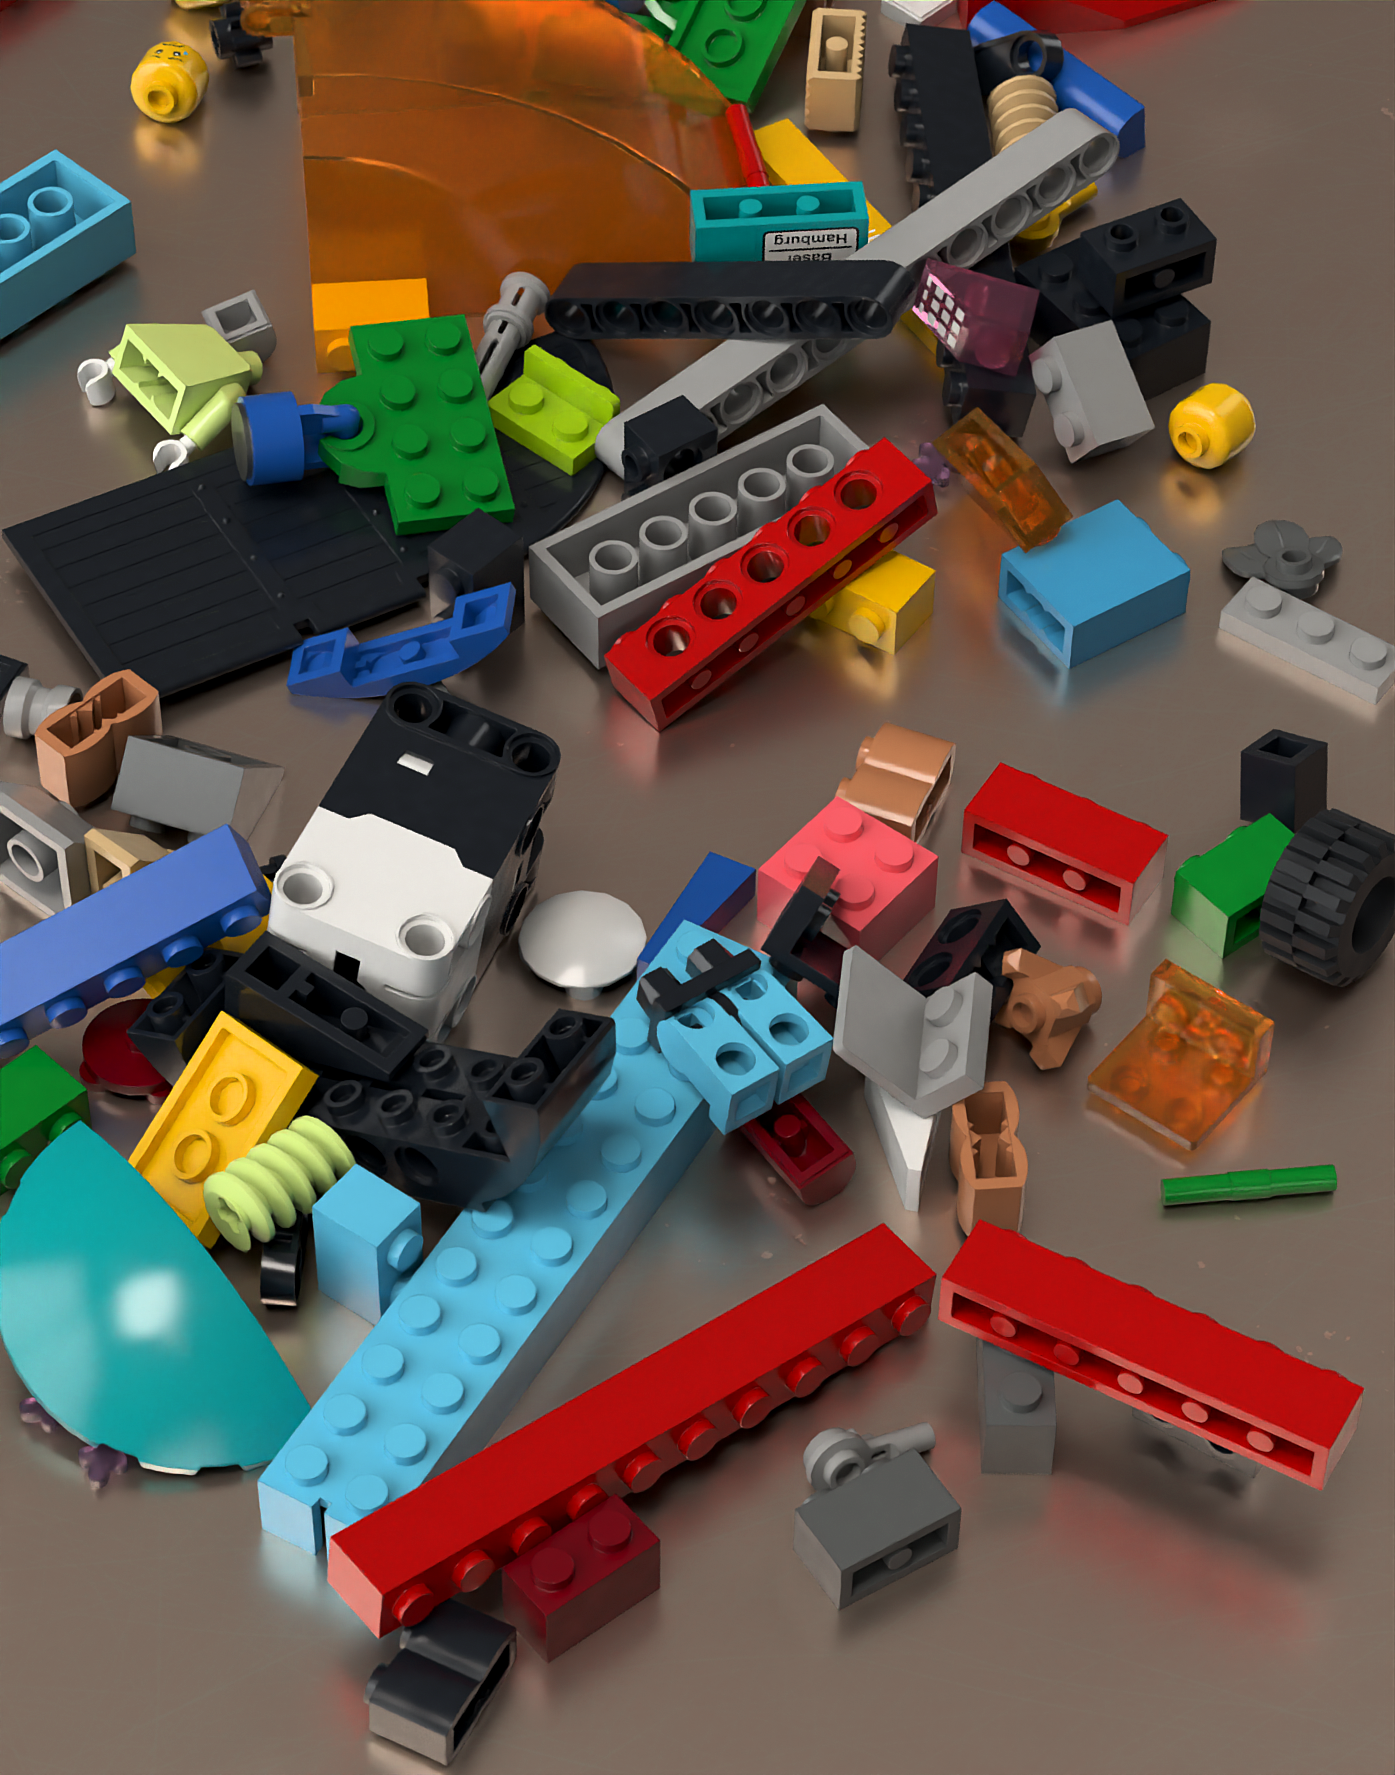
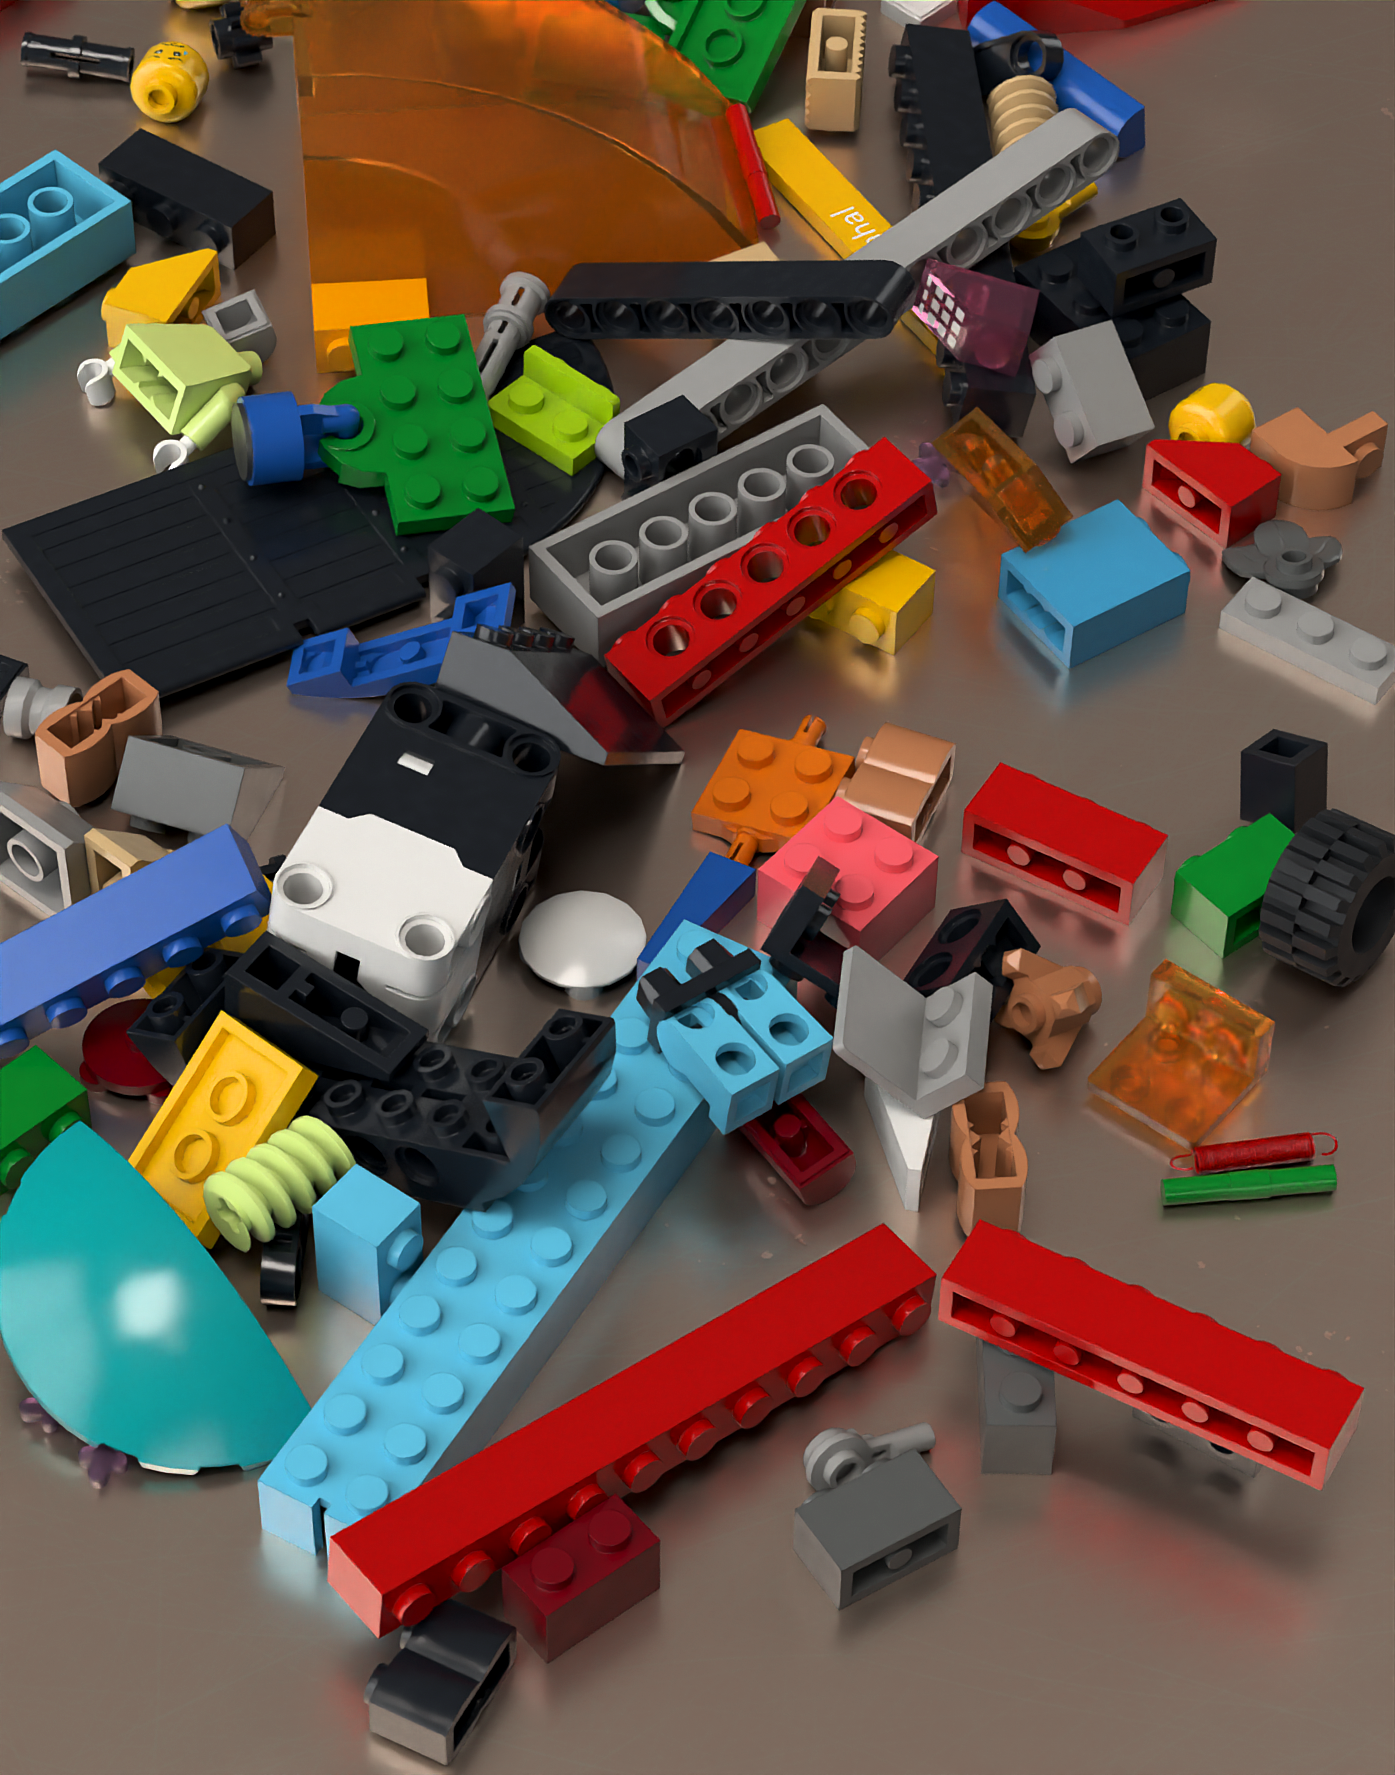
(42, 50): none -> black pin
(163, 293): none -> yellow slope
(190, 198): none -> black brick
(554, 690): none -> slope
(769, 789): none -> orange plate
(778, 222): teal brick -> none
(1213, 486): none -> red slope
(1254, 1153): none -> red piece
(1317, 465): none -> nougat brick

